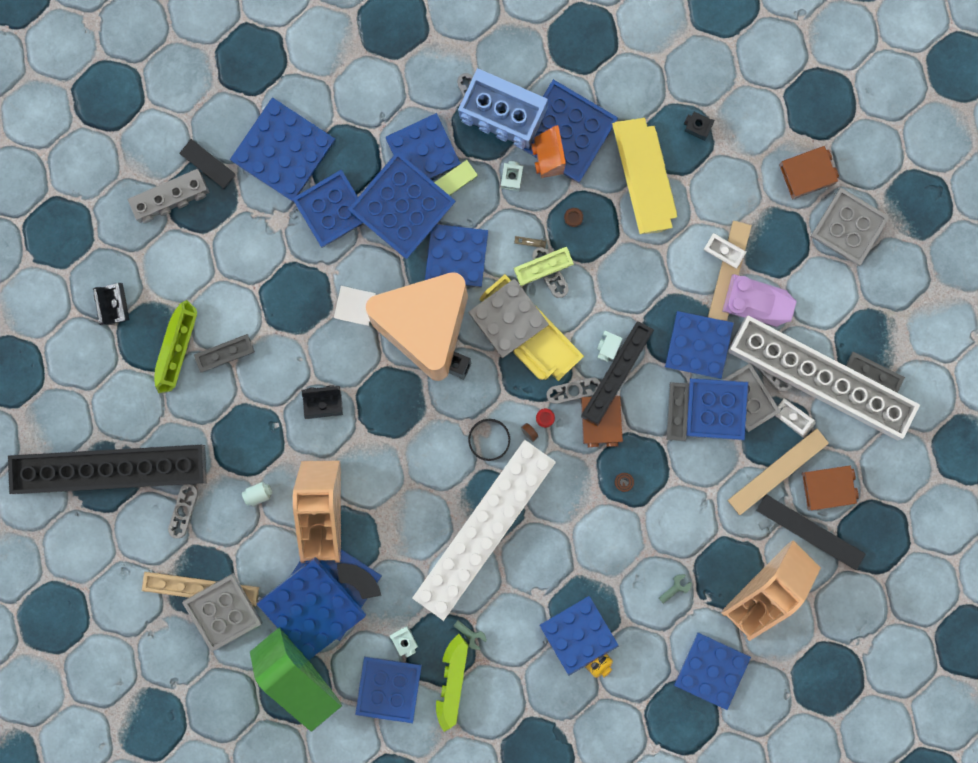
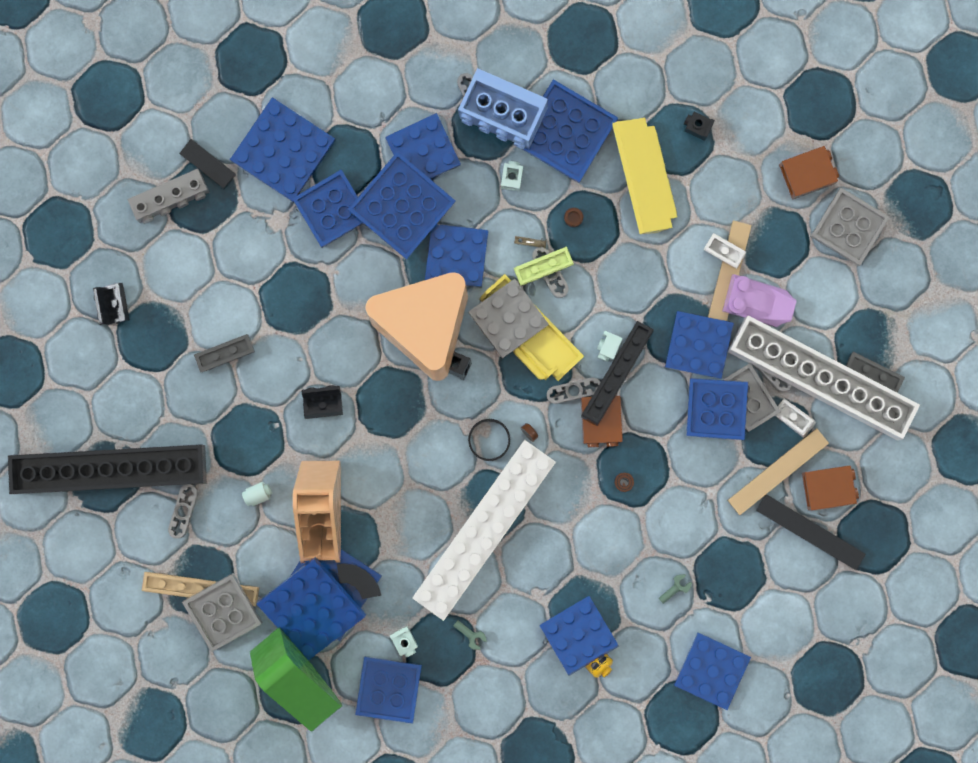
(174, 347): lime brick -> none
(352, 305): white sticker -> none
(448, 708): lime brick -> none
(457, 178): yellowish green tile -> none
(545, 418): red plate -> none
(549, 153): orange slope -> none
(677, 411): dark grey plate -> none
(773, 592): light nougat brick -> none

